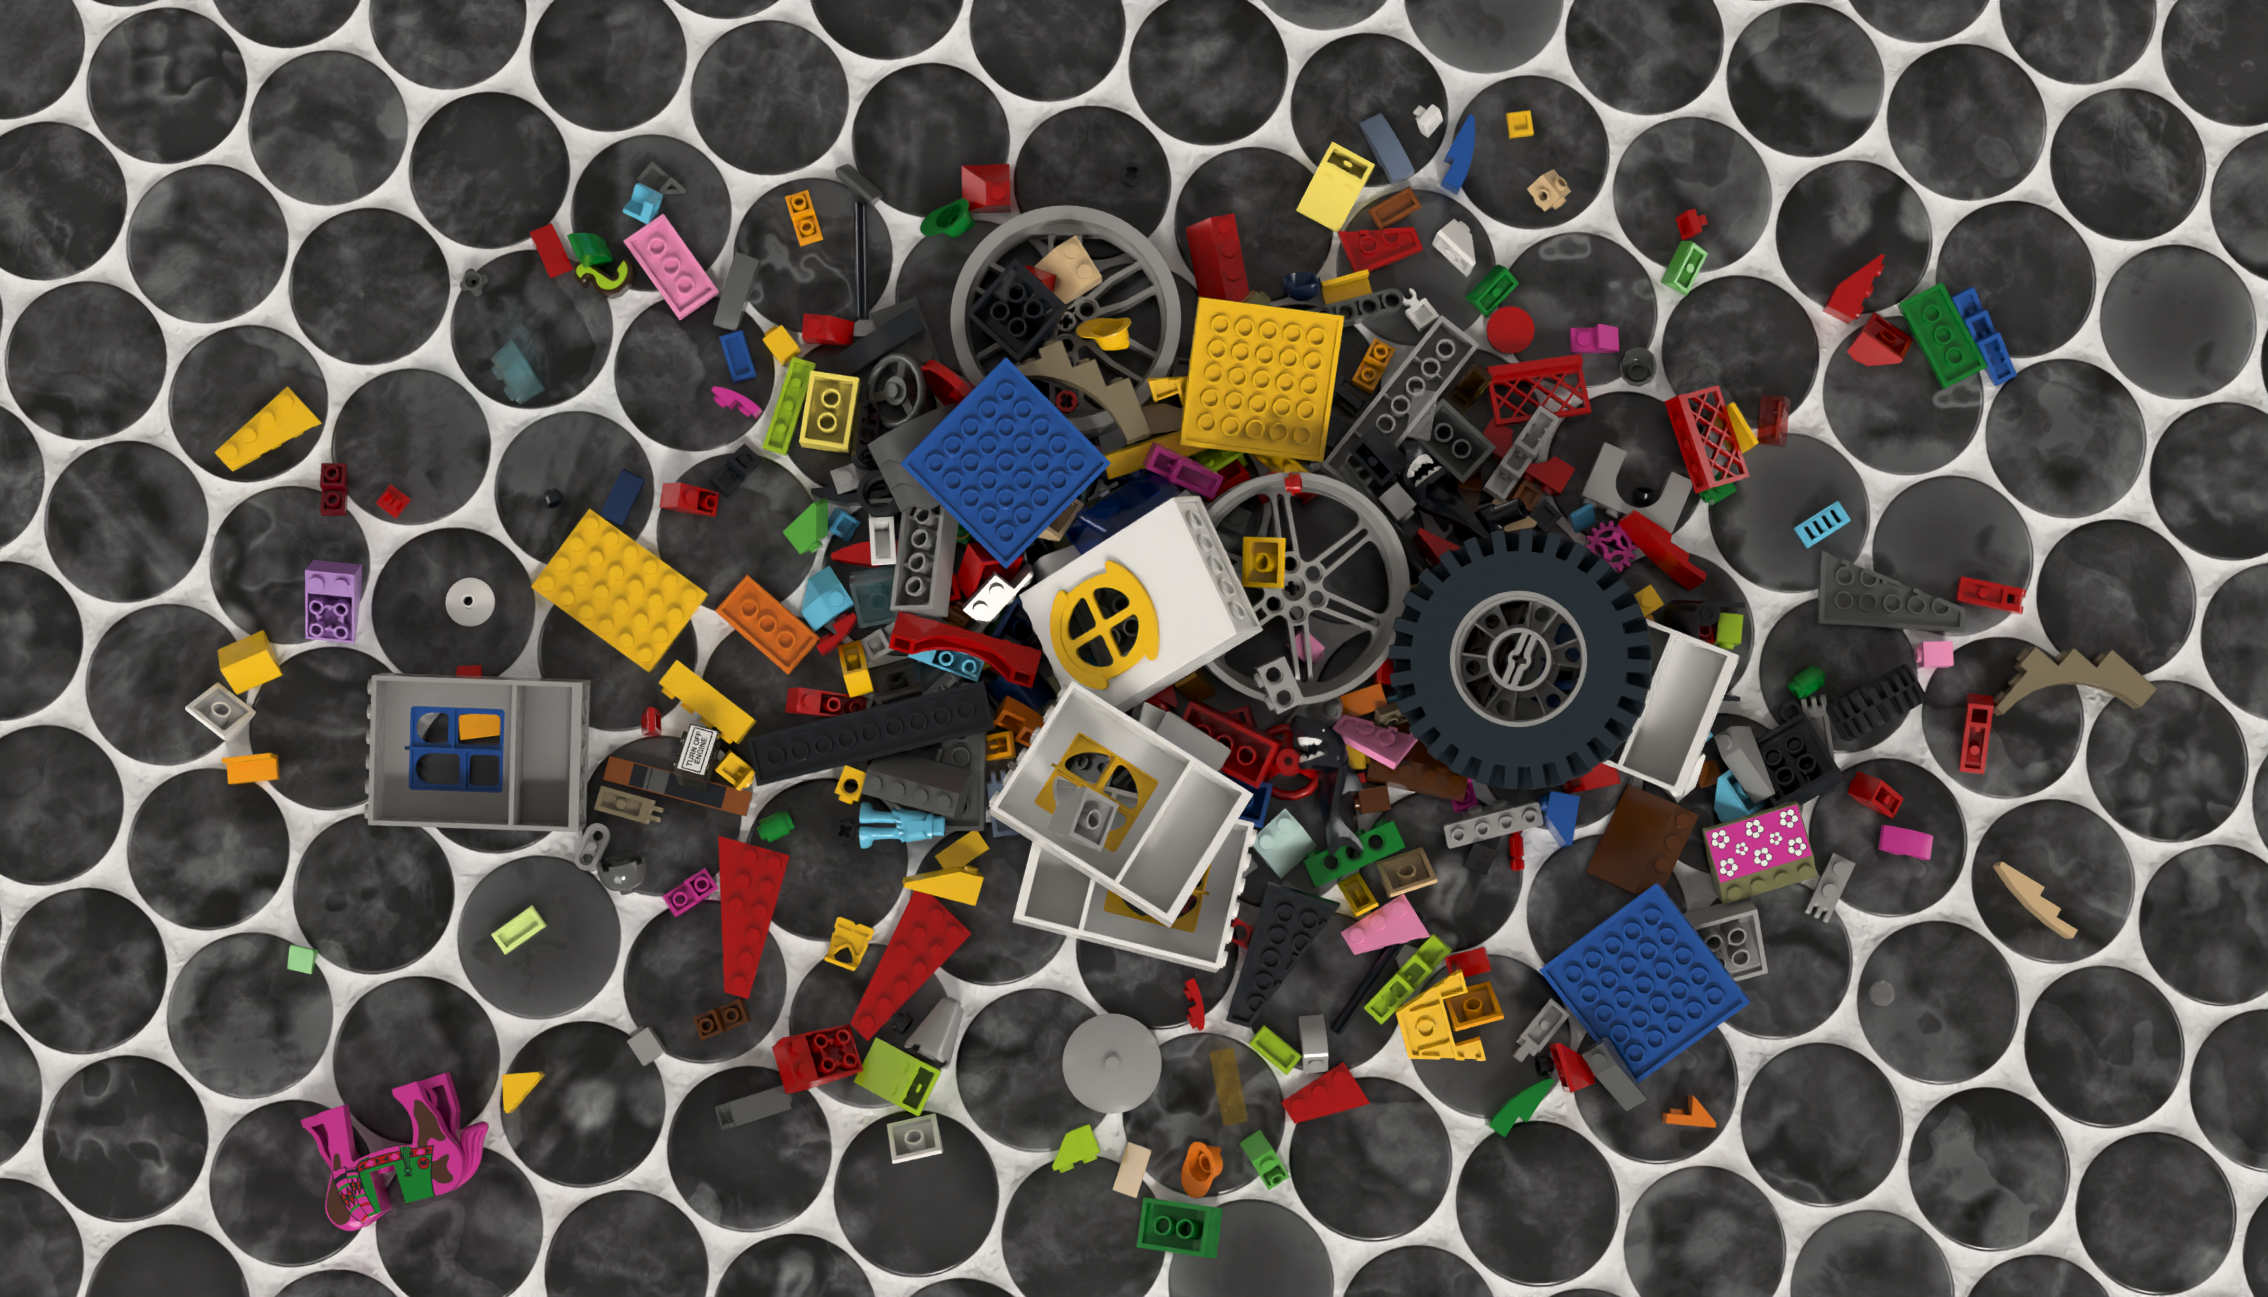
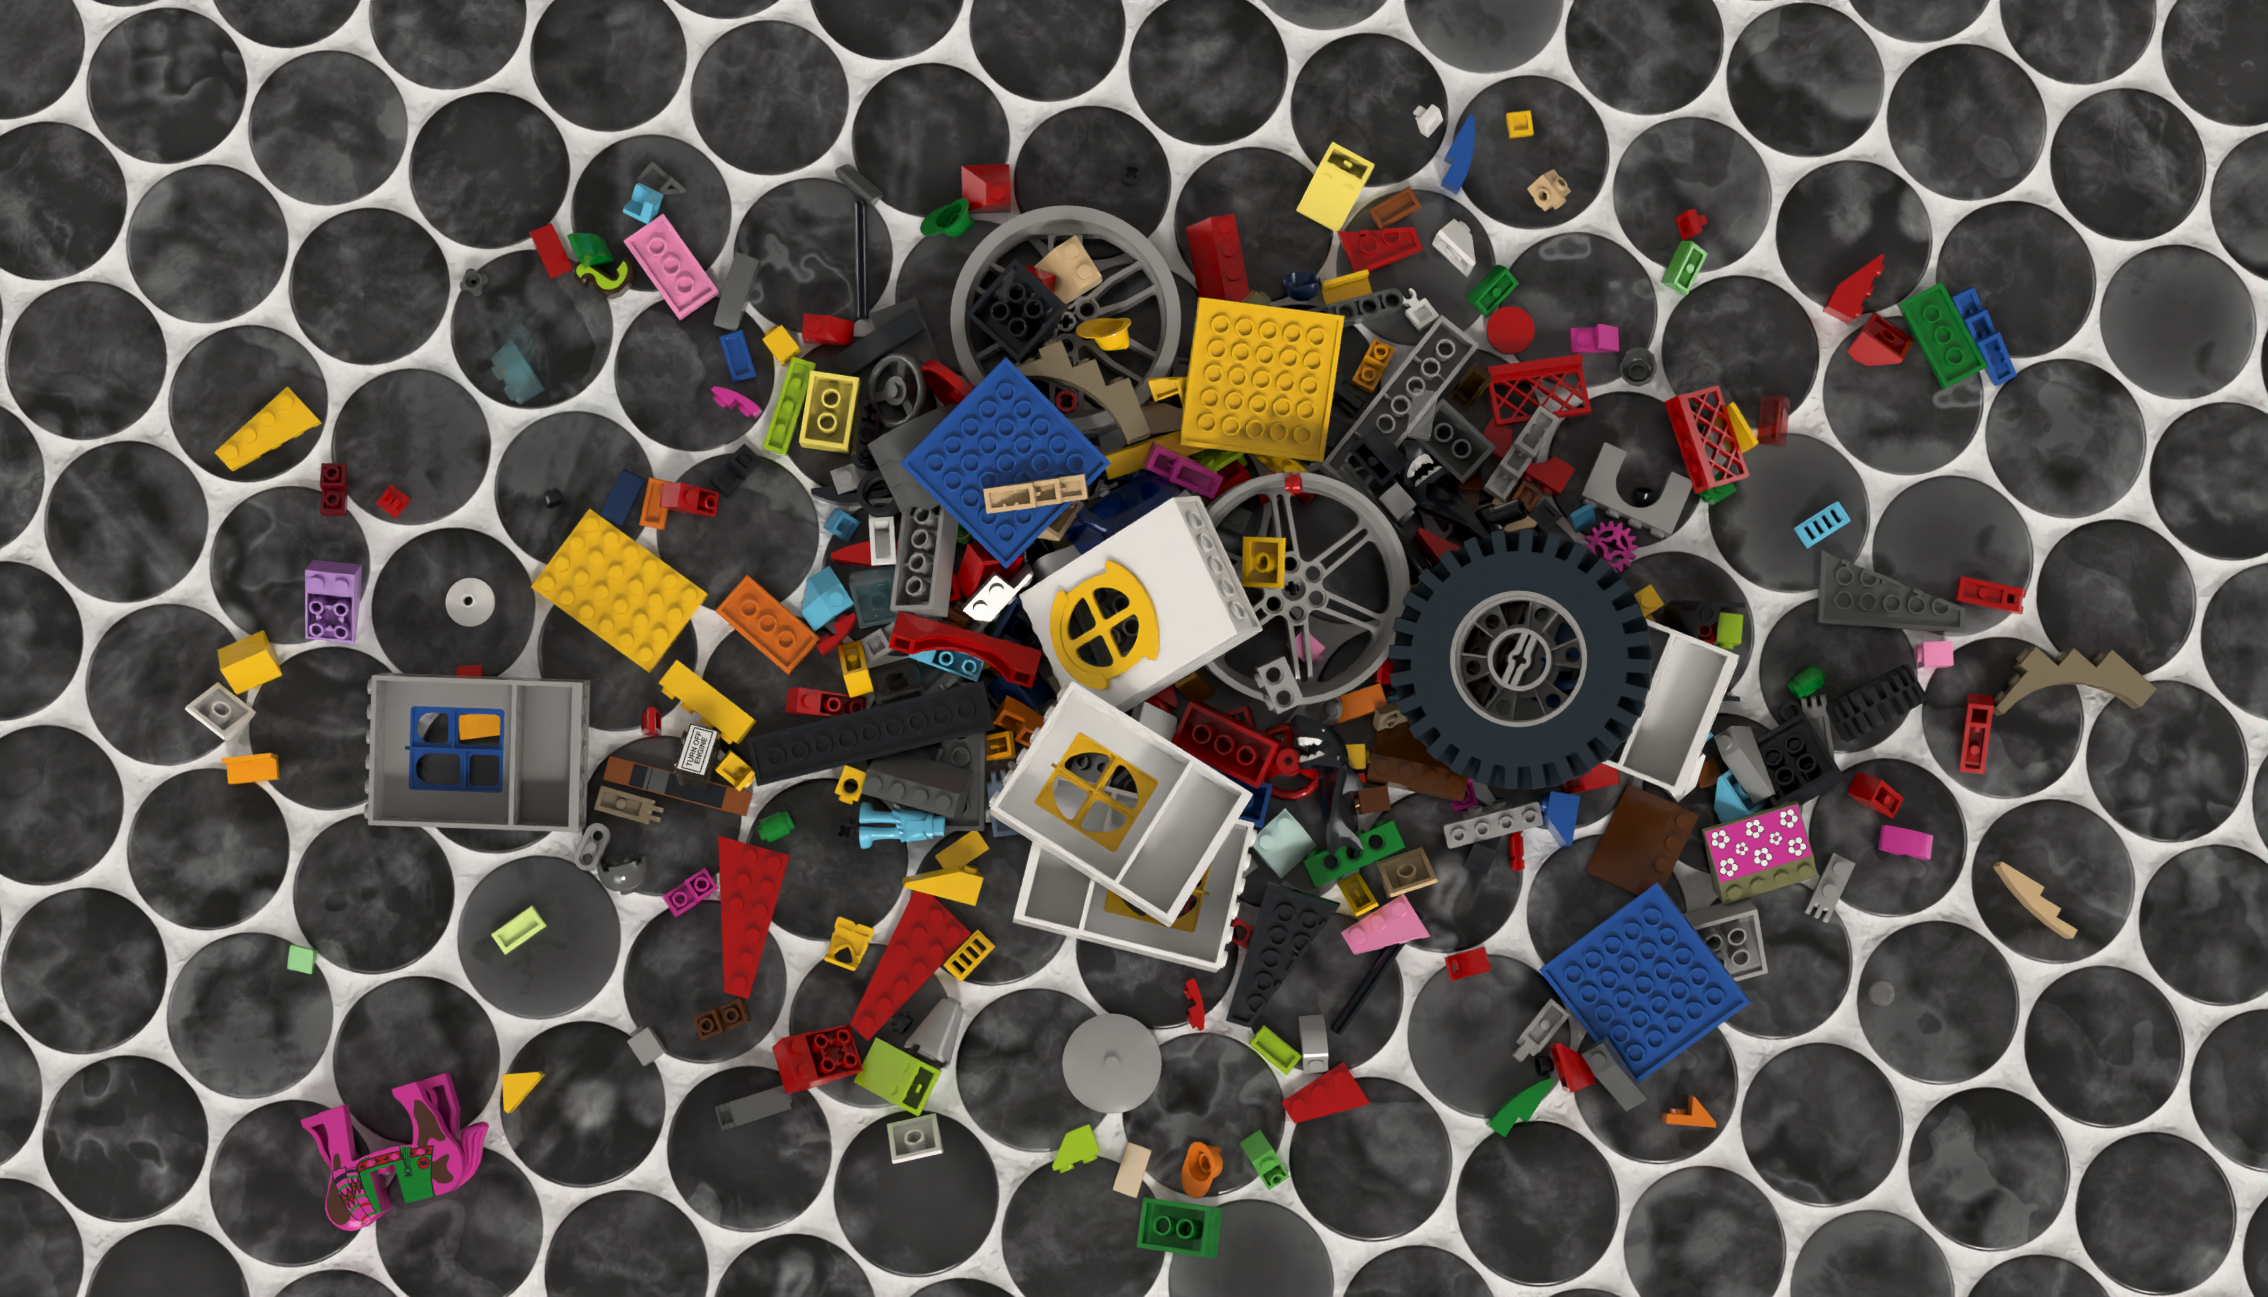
(652, 514): none -> orange tile
(804, 218): light orange slope -> none
(809, 528): bright green slope -> none
(957, 973): none -> yellow slope
(1035, 493): none -> tan slope
(1084, 818): light grey slope -> none
(1193, 741): white tile -> none
(1228, 1086): clear yellow tile -> none
(1379, 743): bright pink wing -> none
(1387, 149): sand blue slope -> none
(1407, 978): lime slope -> none
(1427, 1027): yellow wing -> none
(1474, 1007): light orange slope -> none
(1657, 546): red slope -> none

